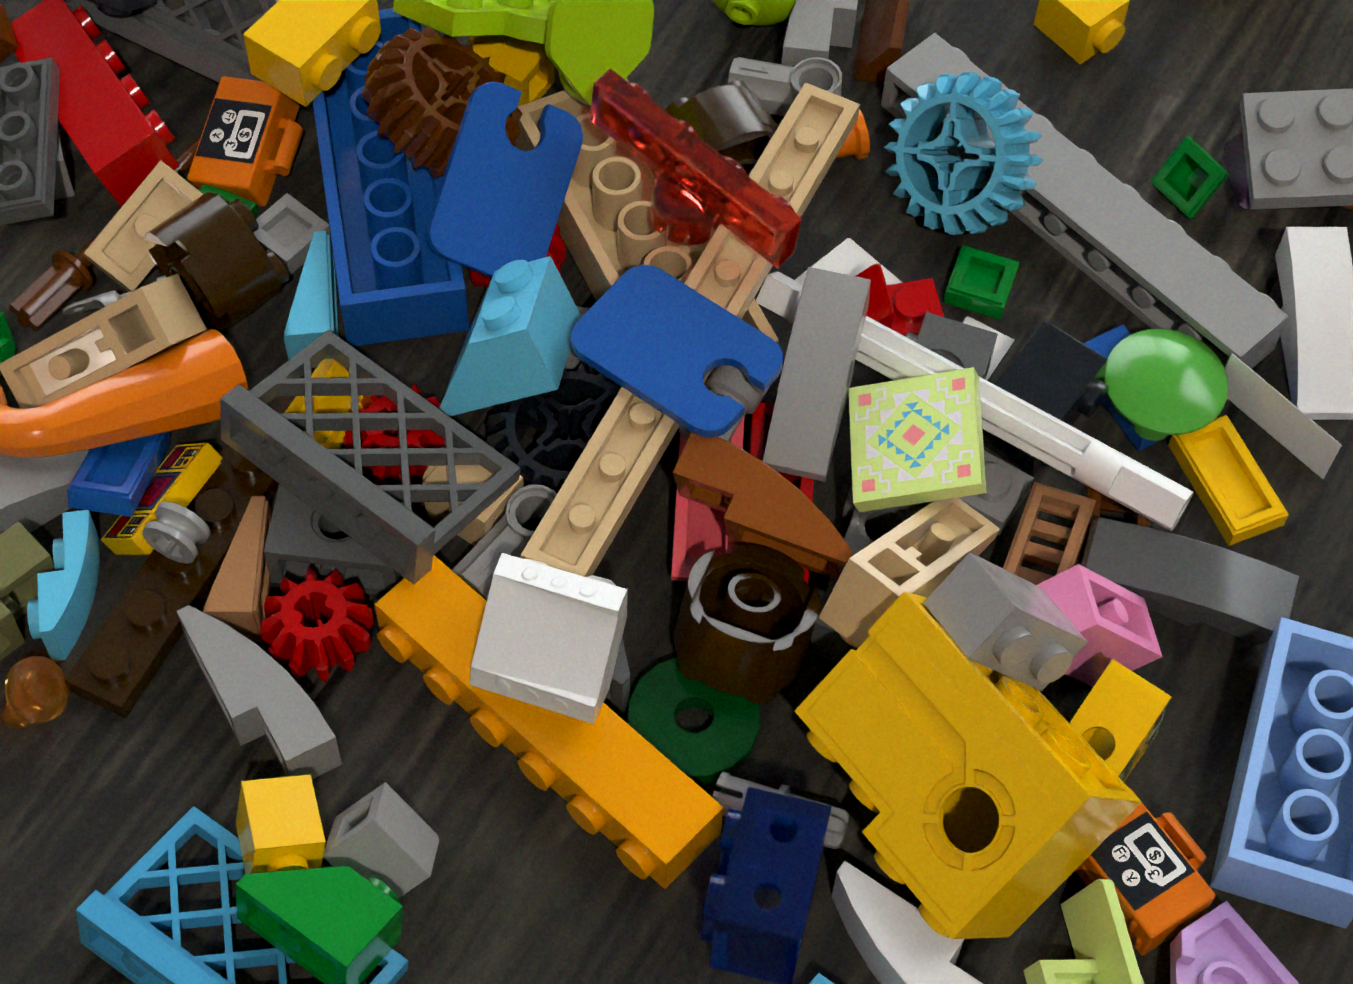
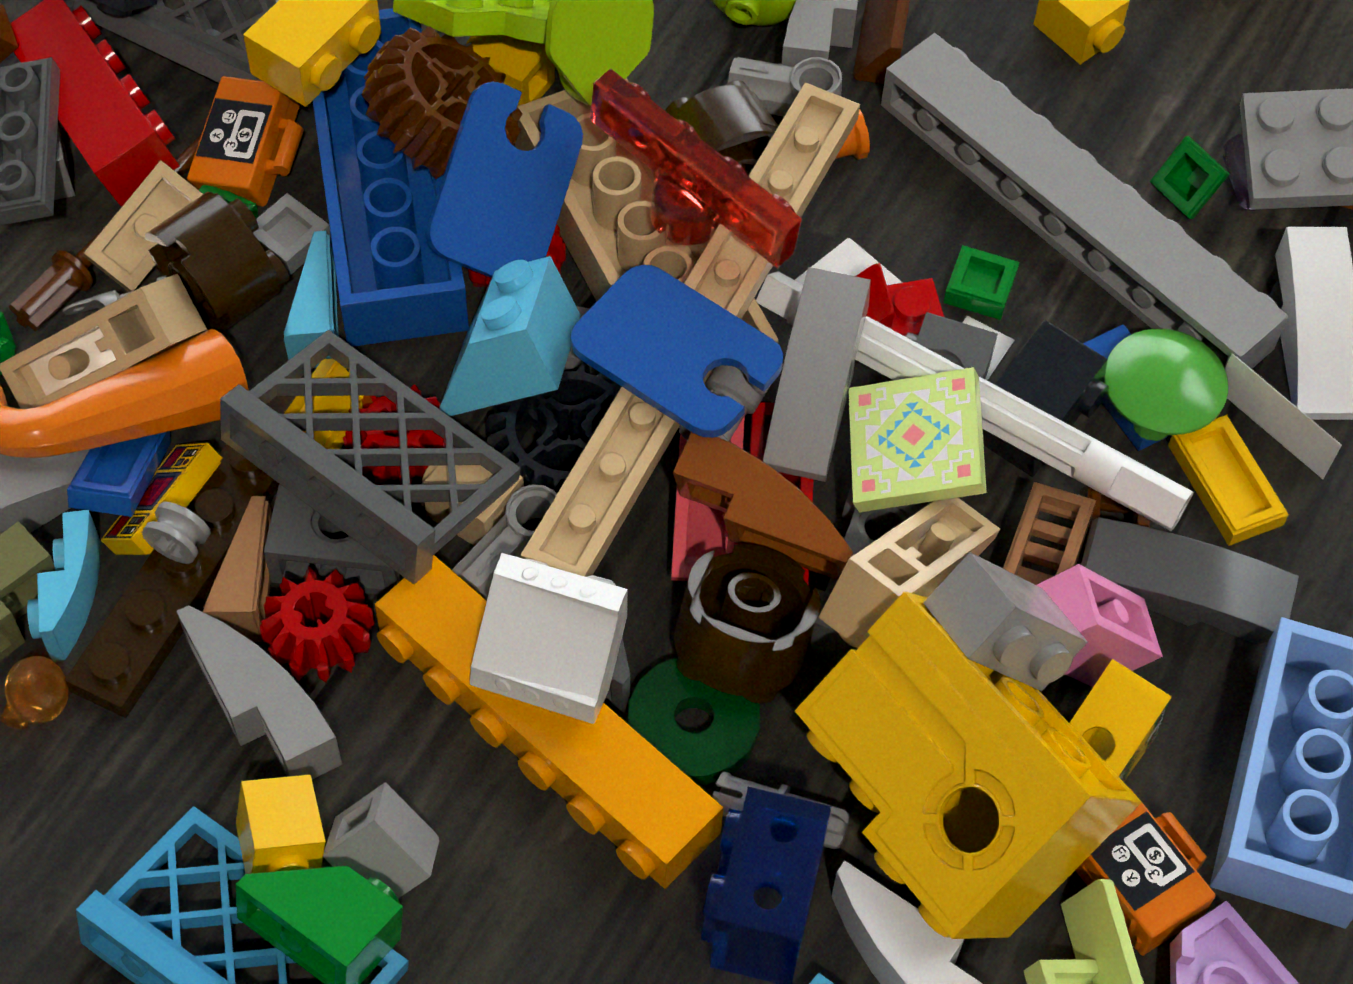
(951, 197): medium azure gear -> none
(1005, 491): light grey plate -> none

